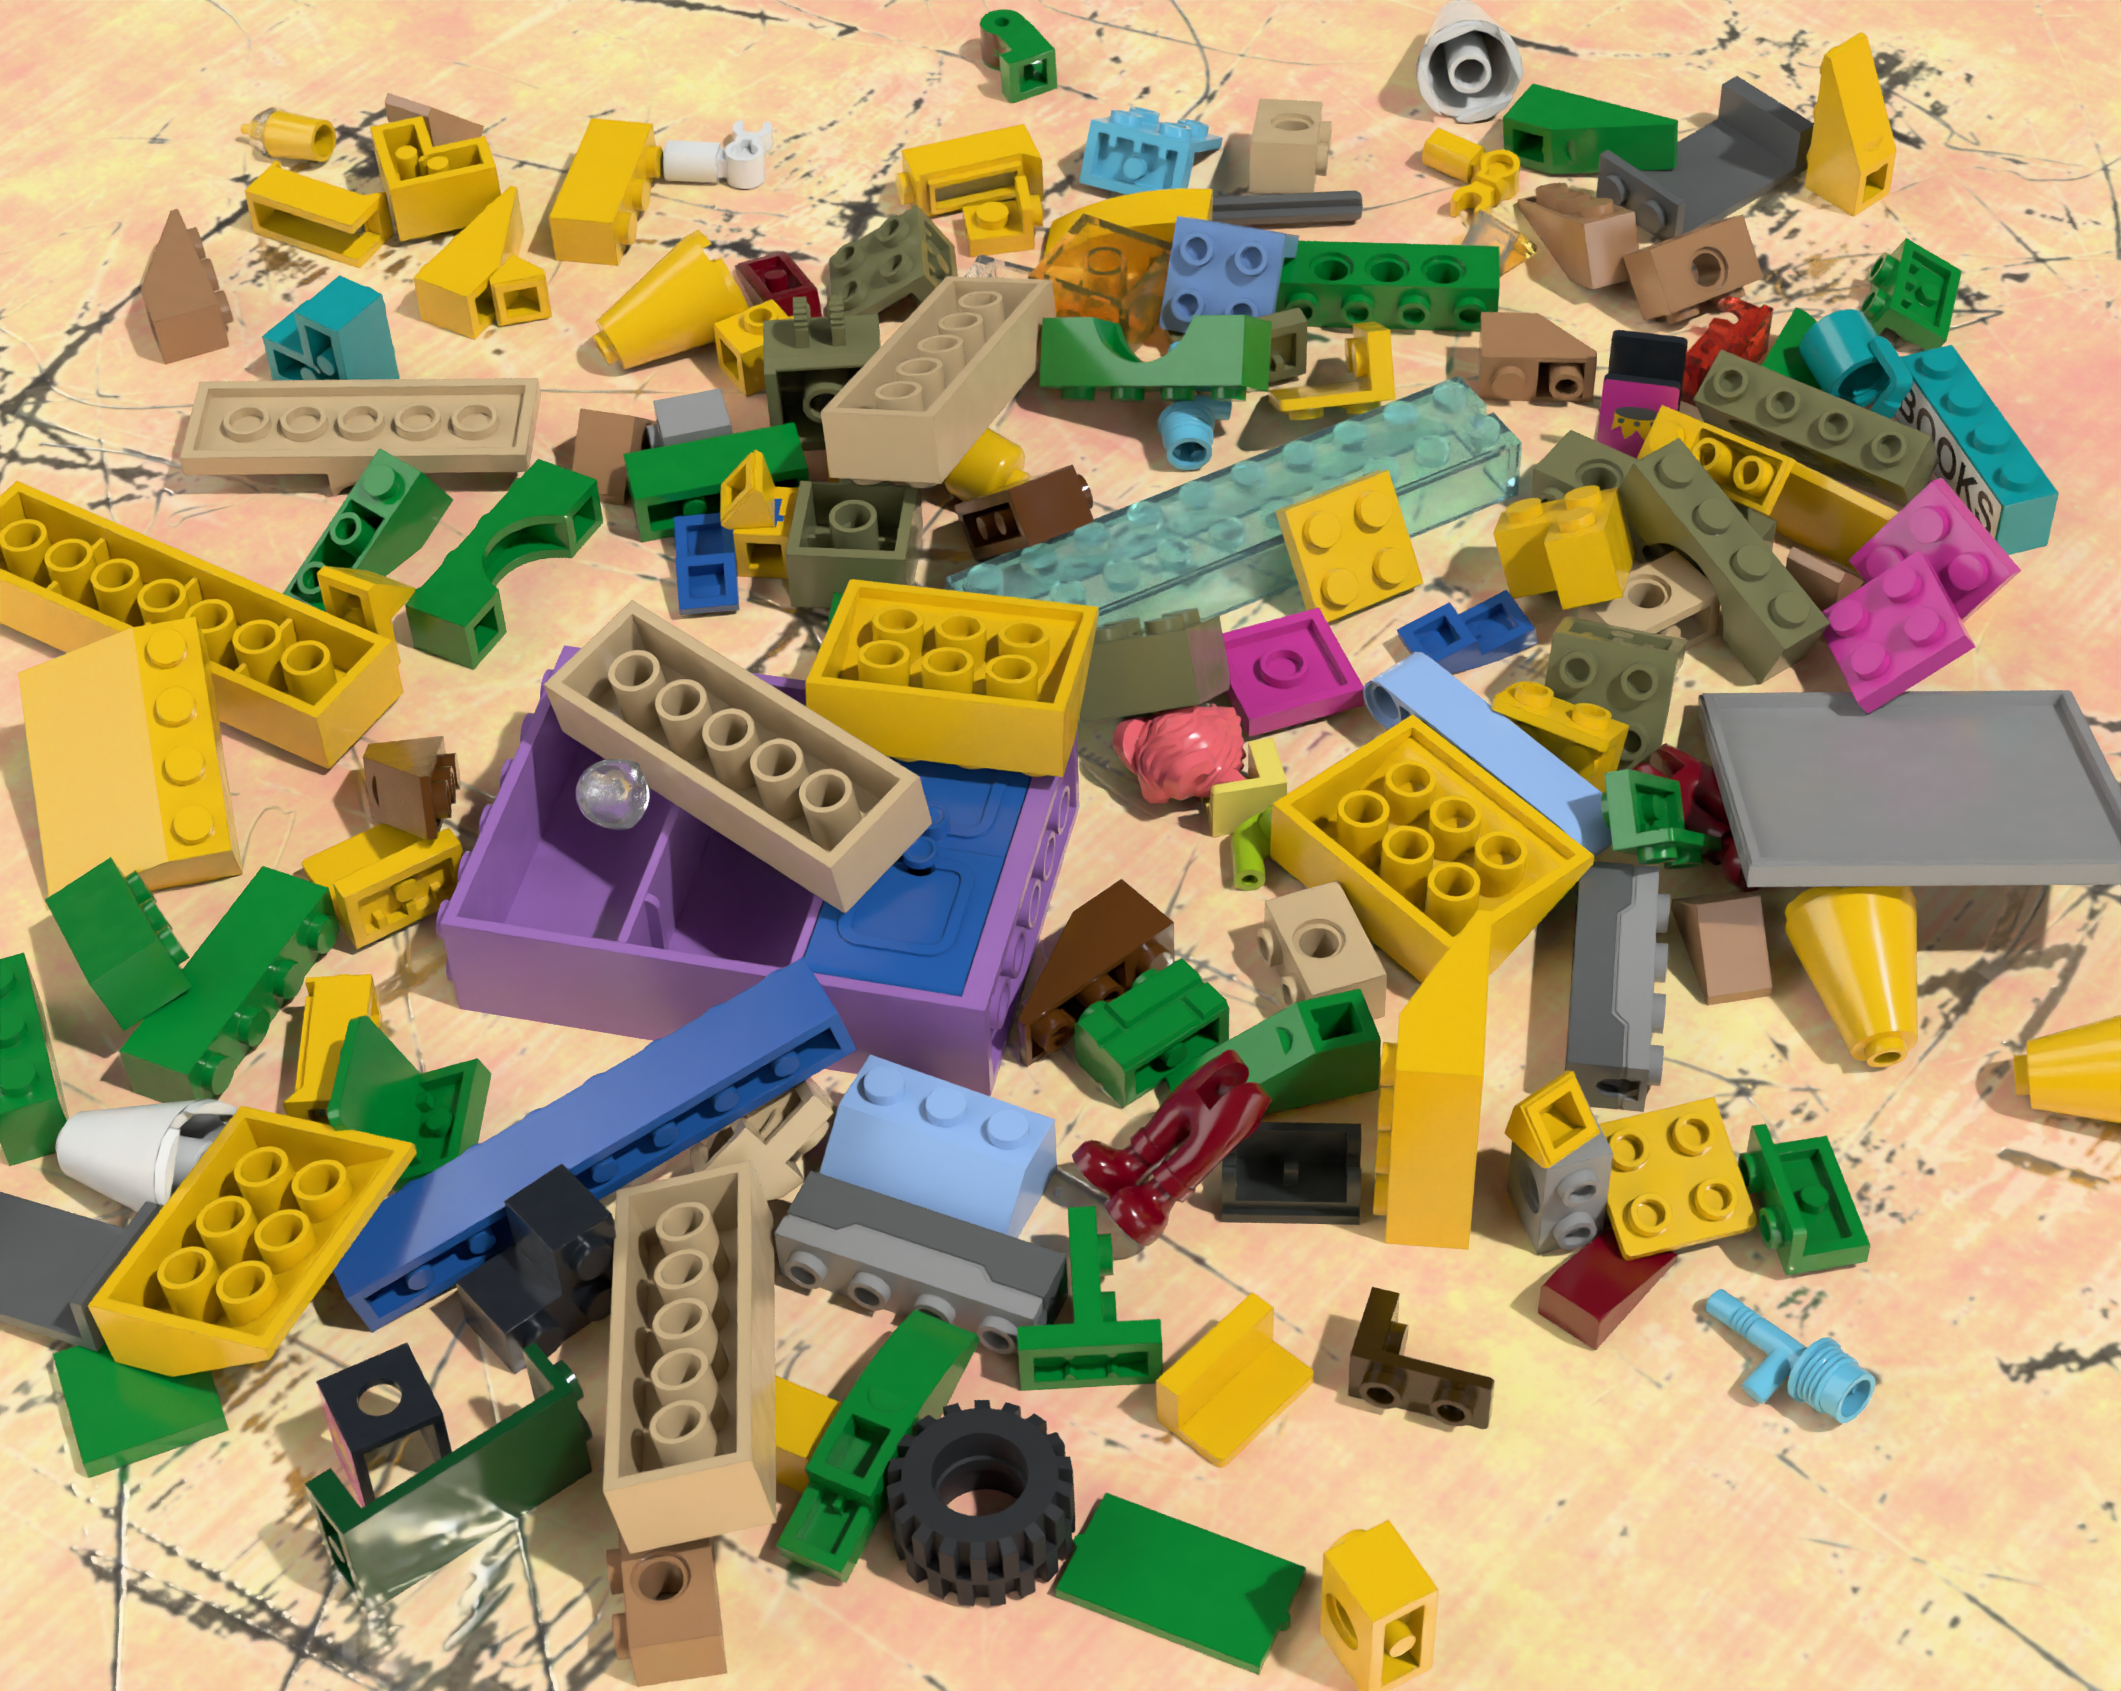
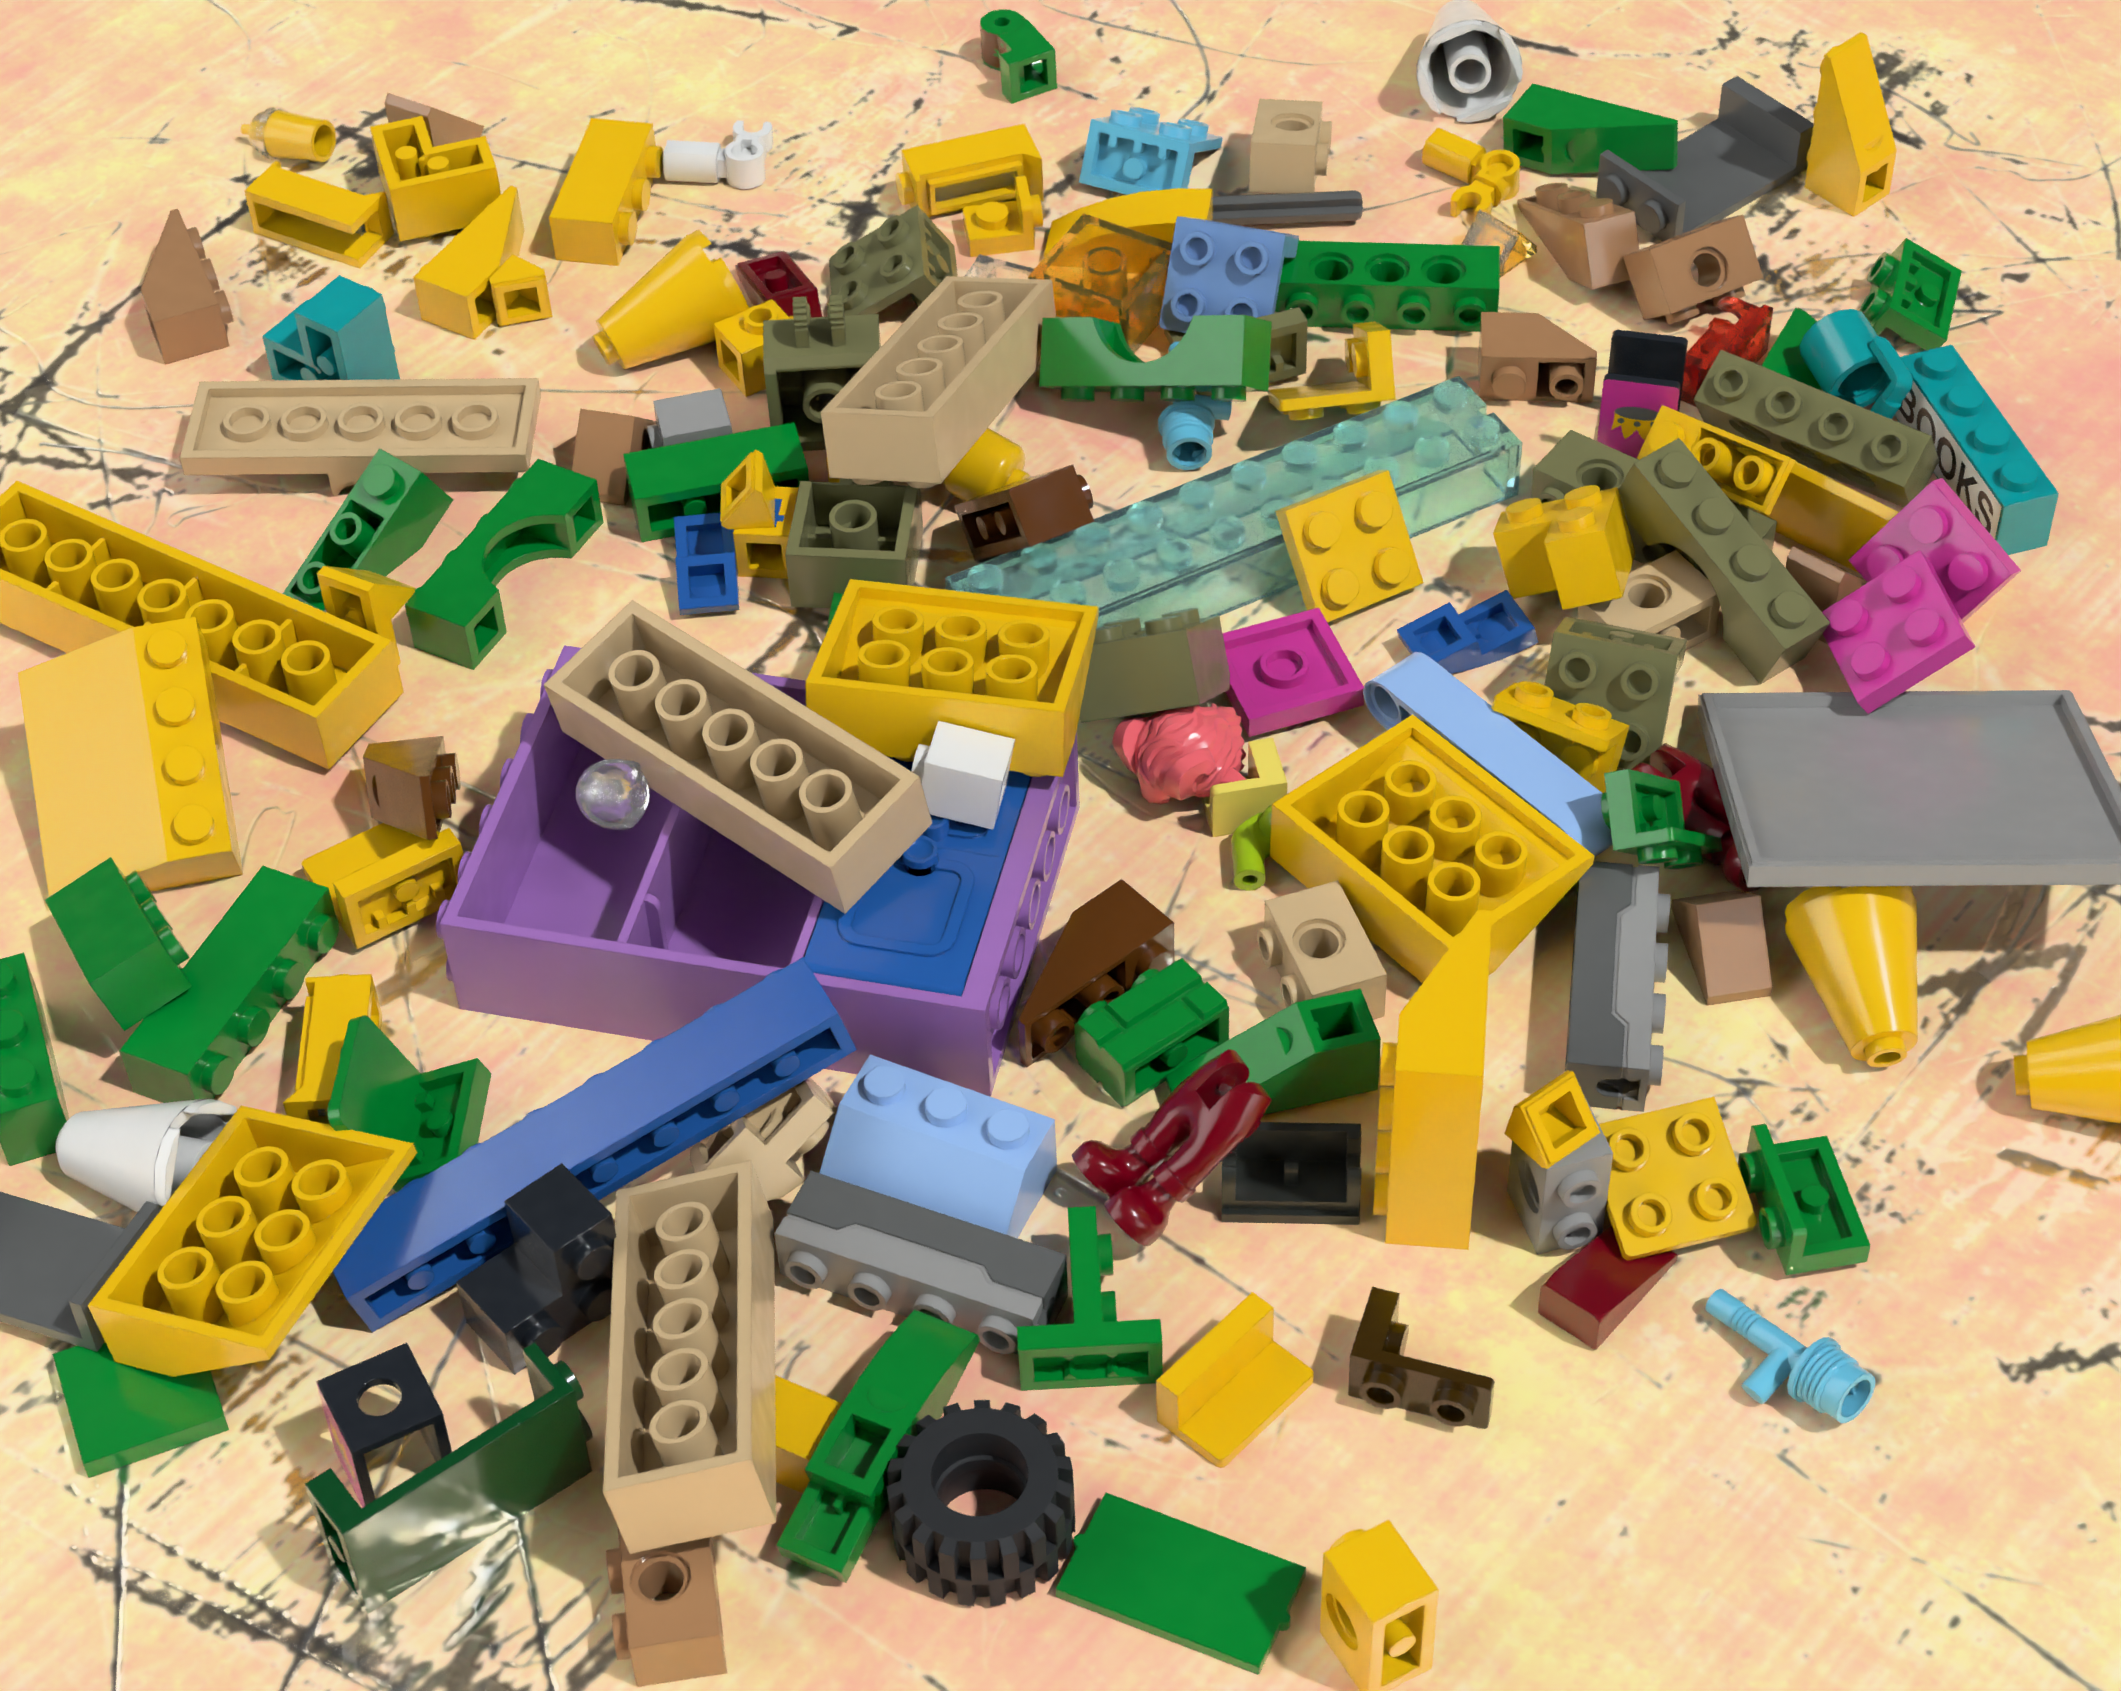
(964, 773): none -> white brick

